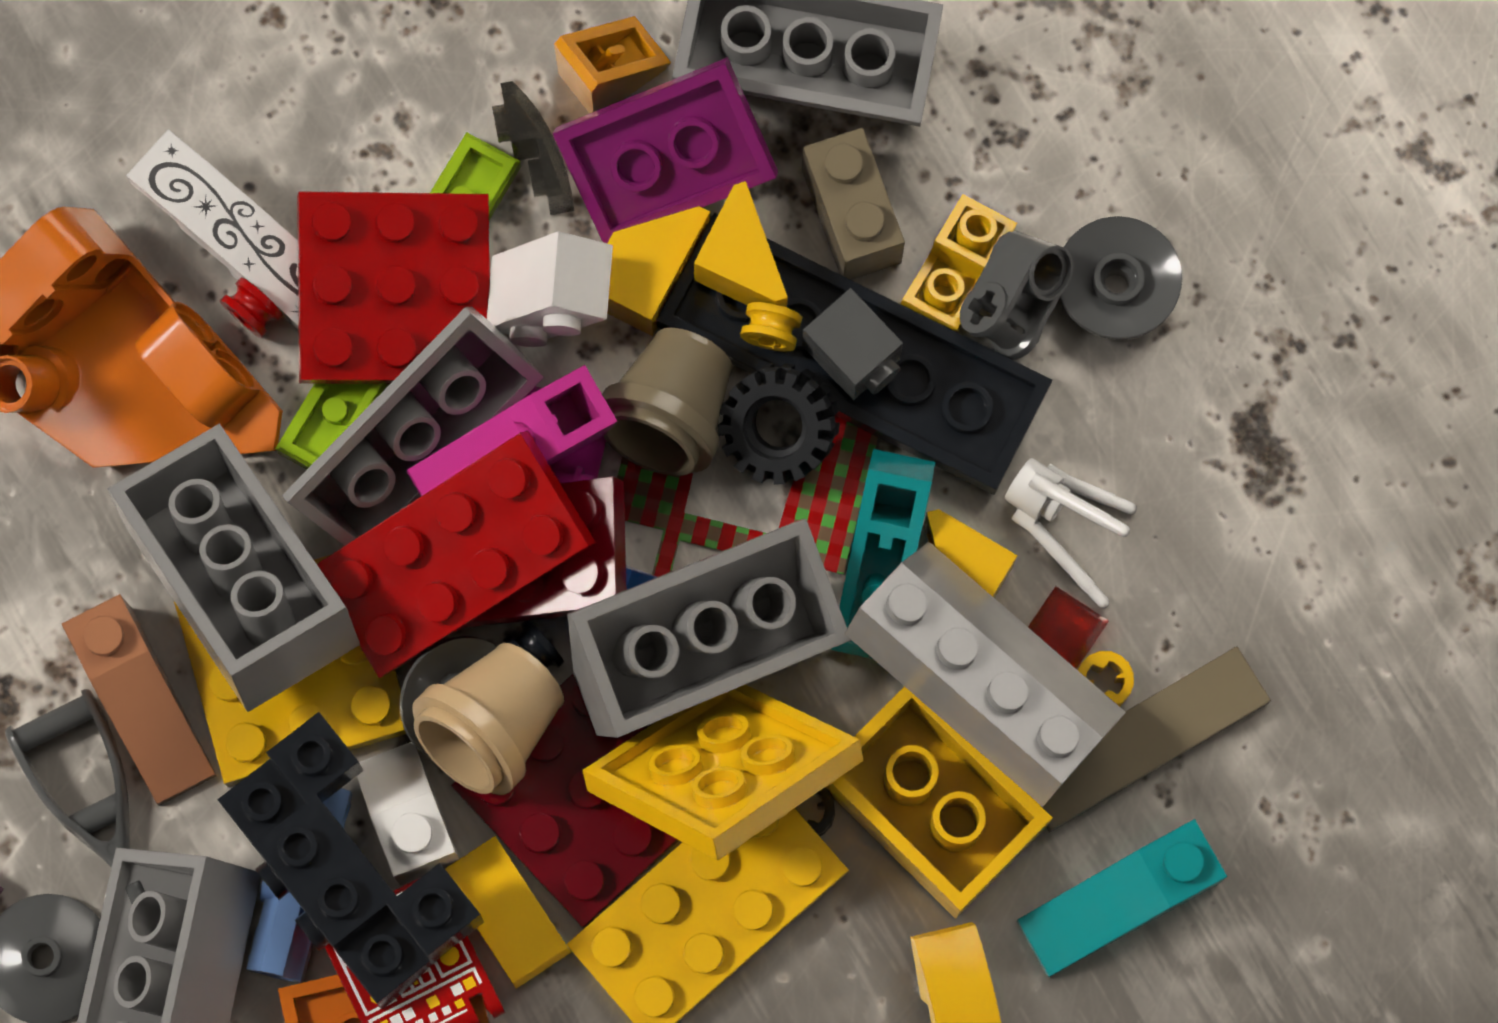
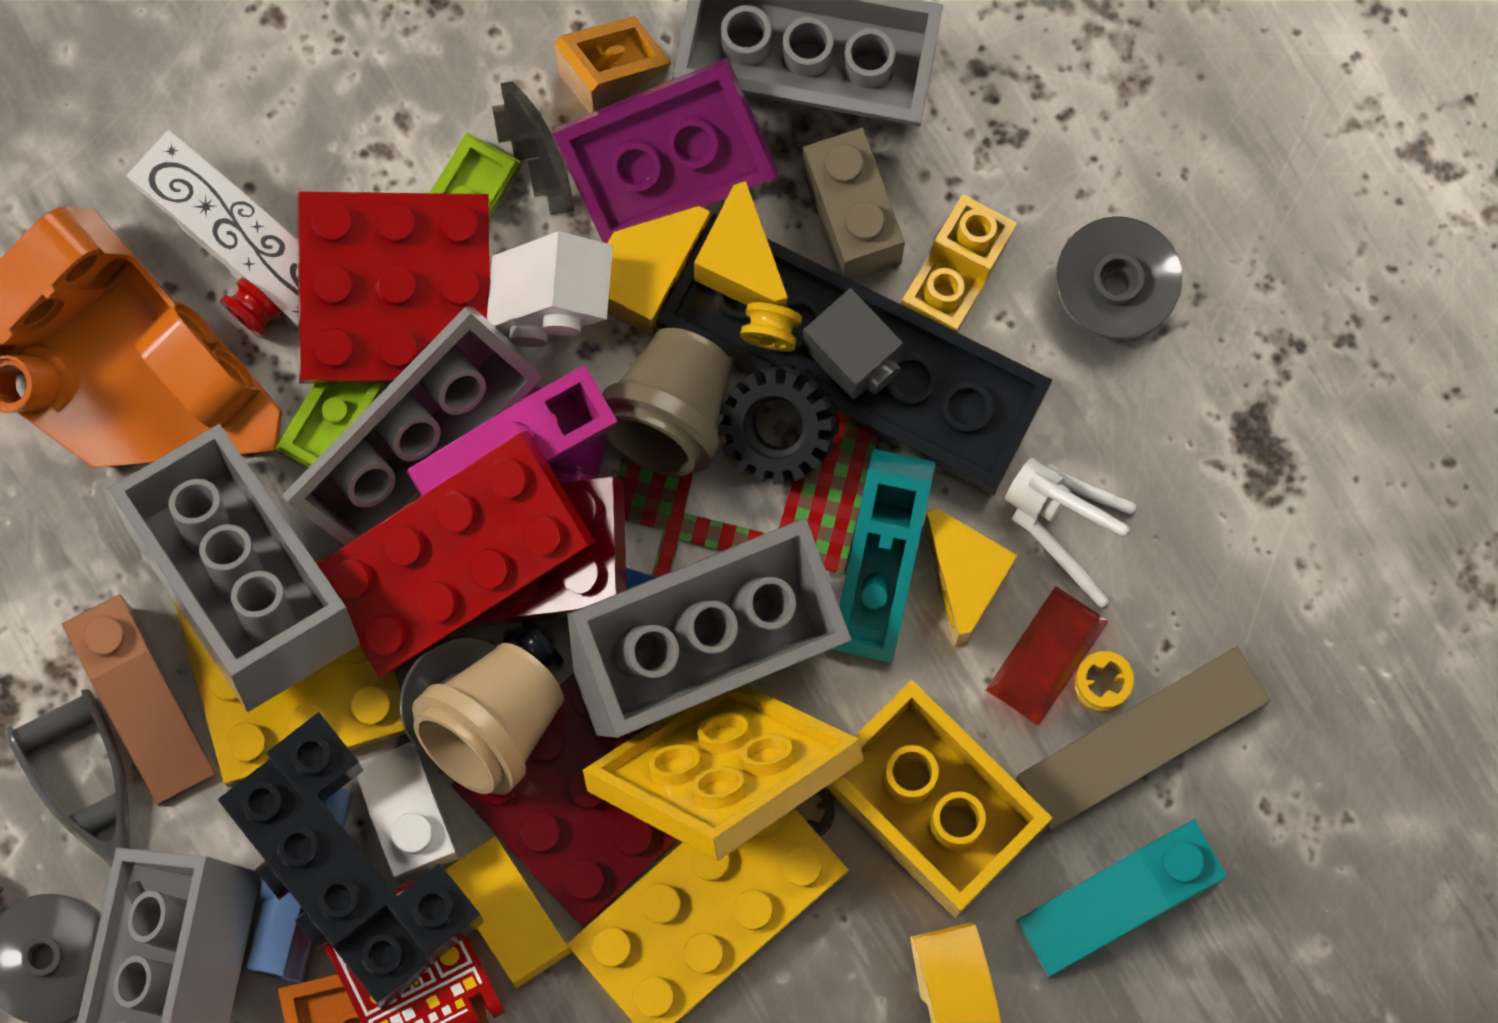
(983, 672): light grey slope -> none
(1017, 289): dark grey piece -> none

